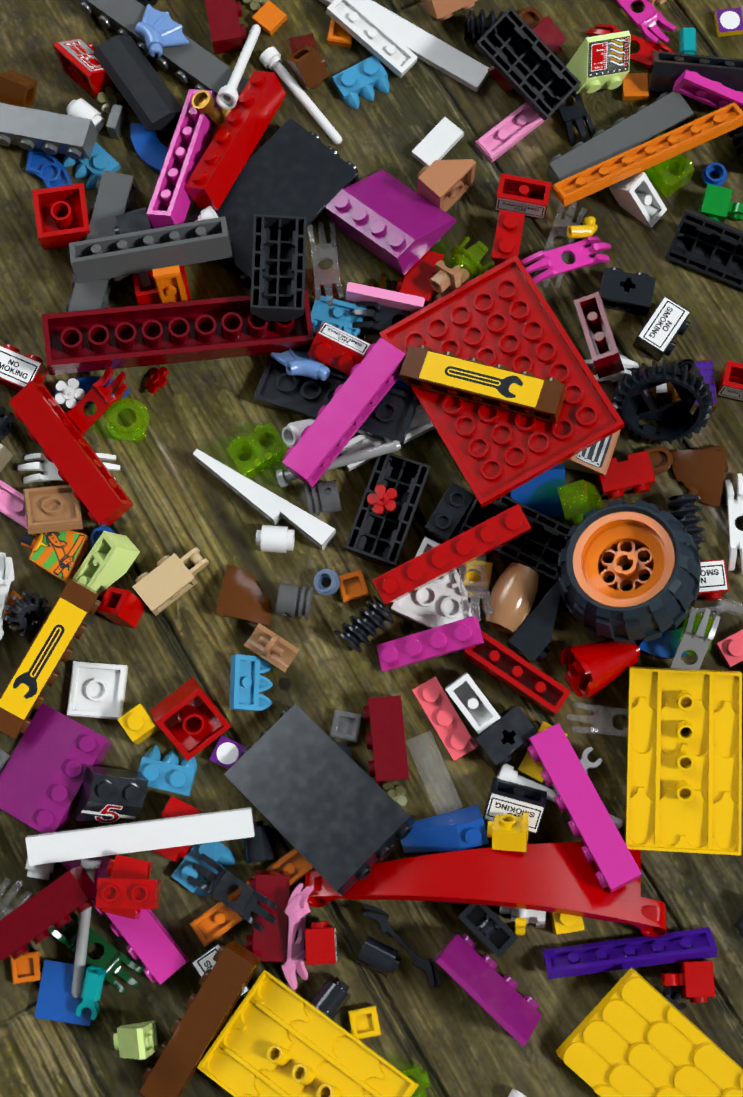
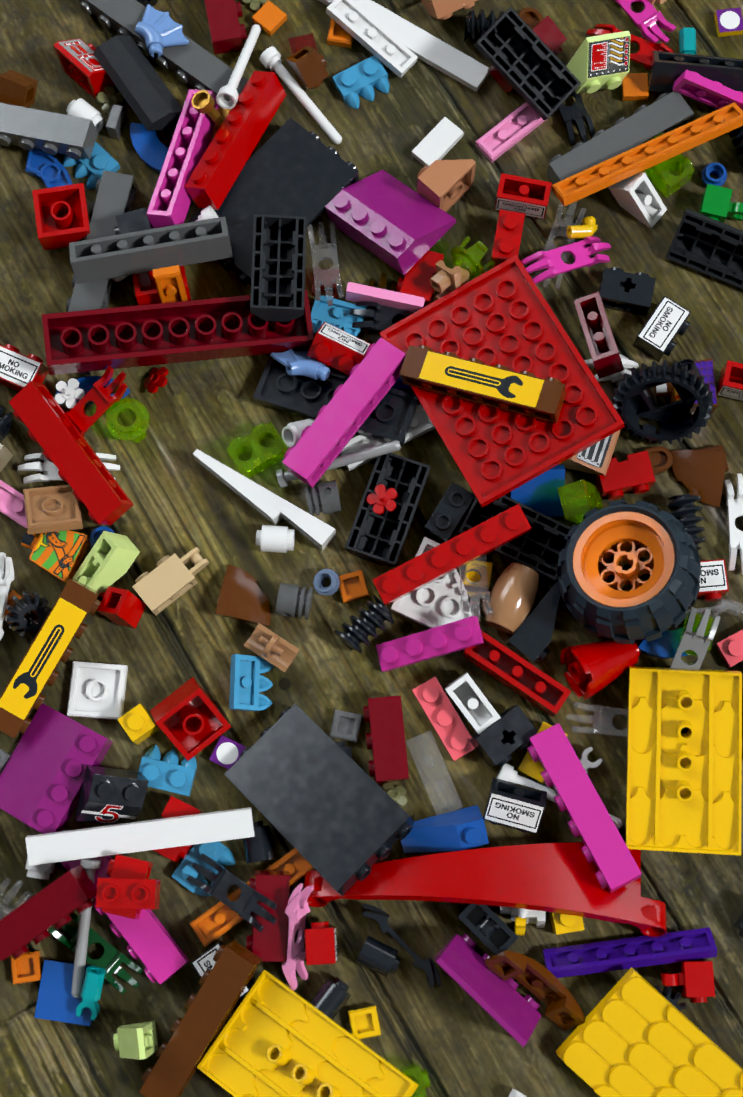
(509, 832): yellow brick -> none
(542, 983): none -> reddish brown slope

